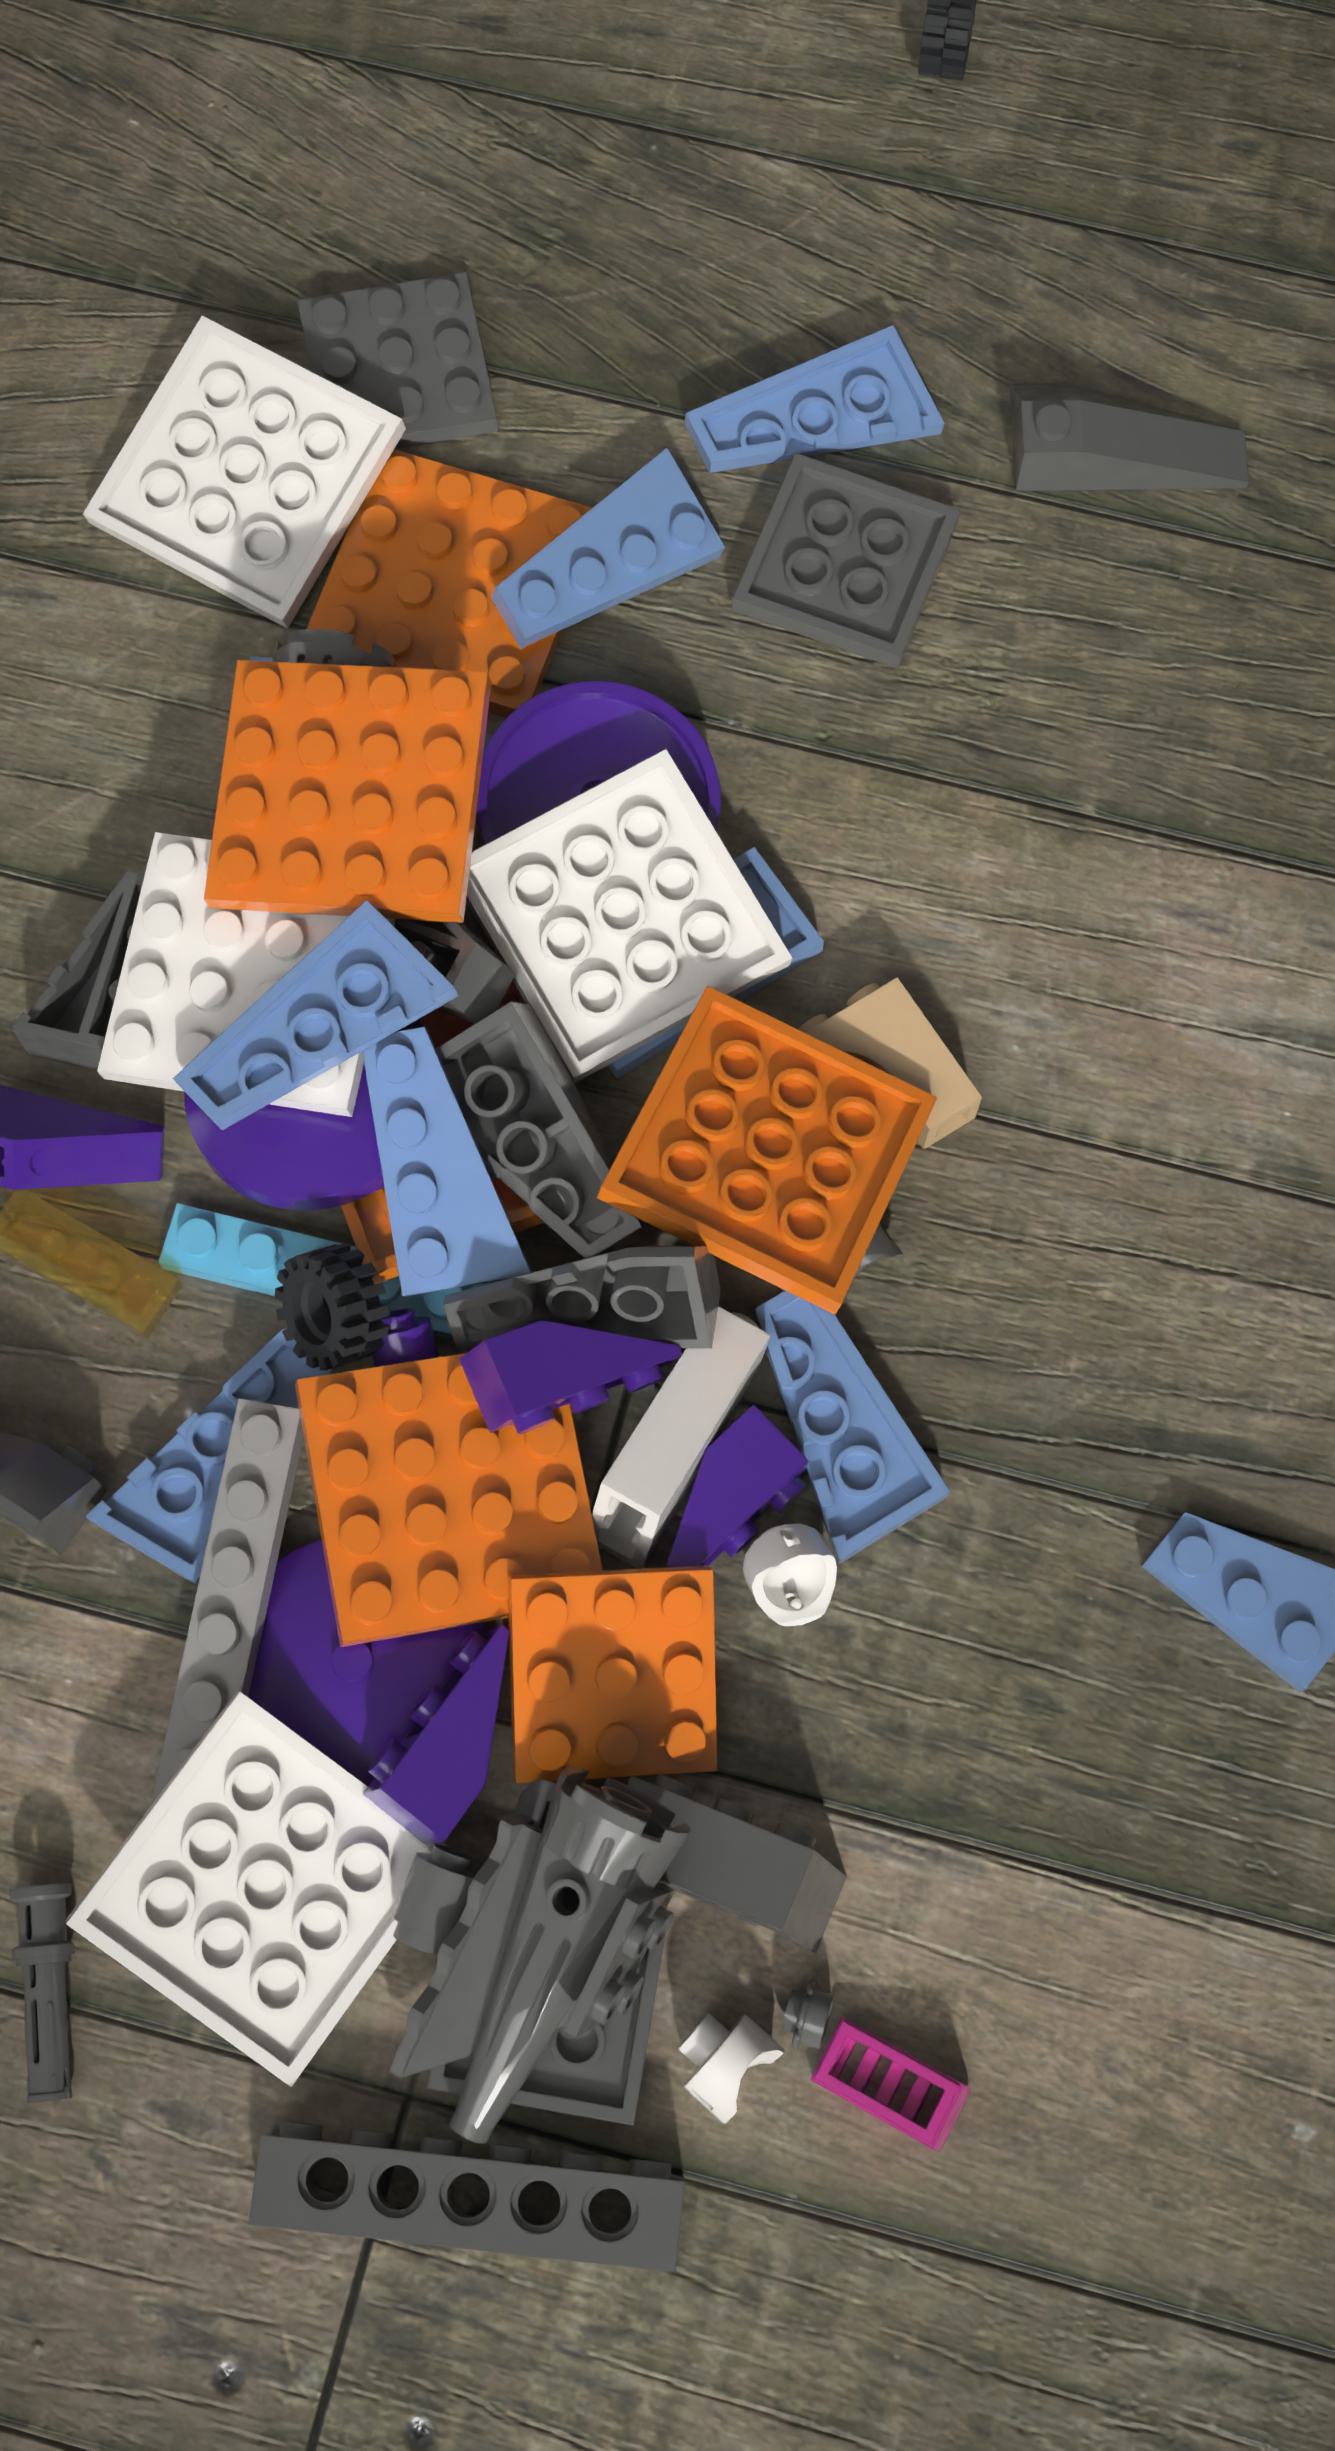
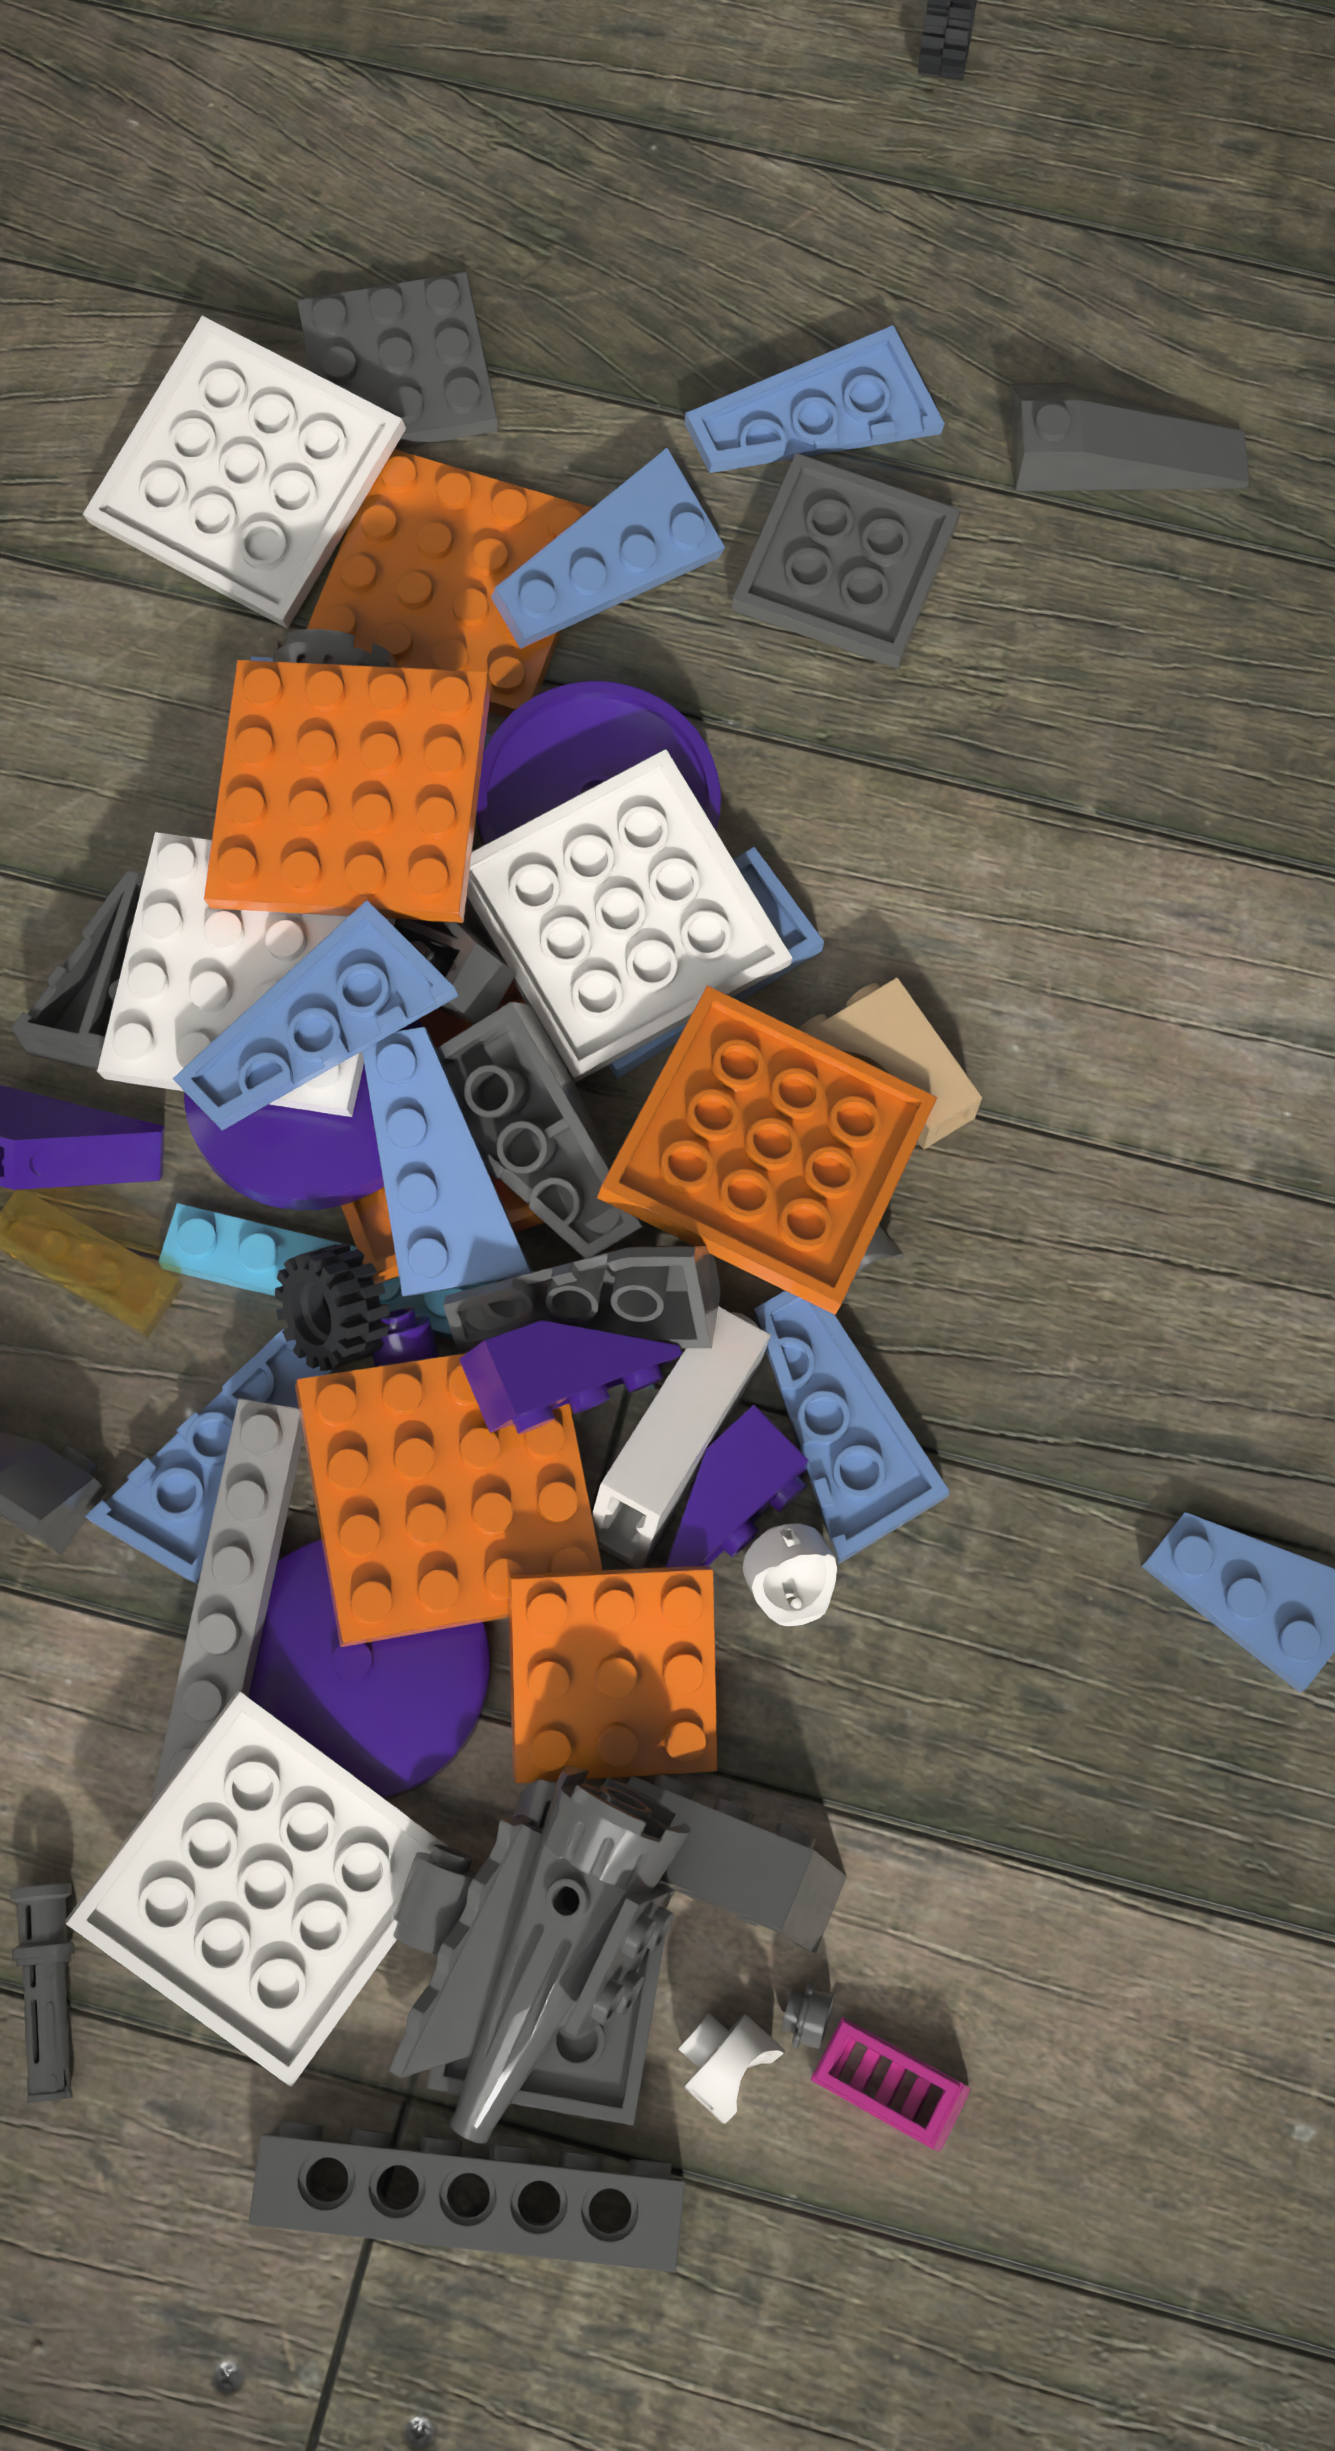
(446, 1753): dark purple slope -> none

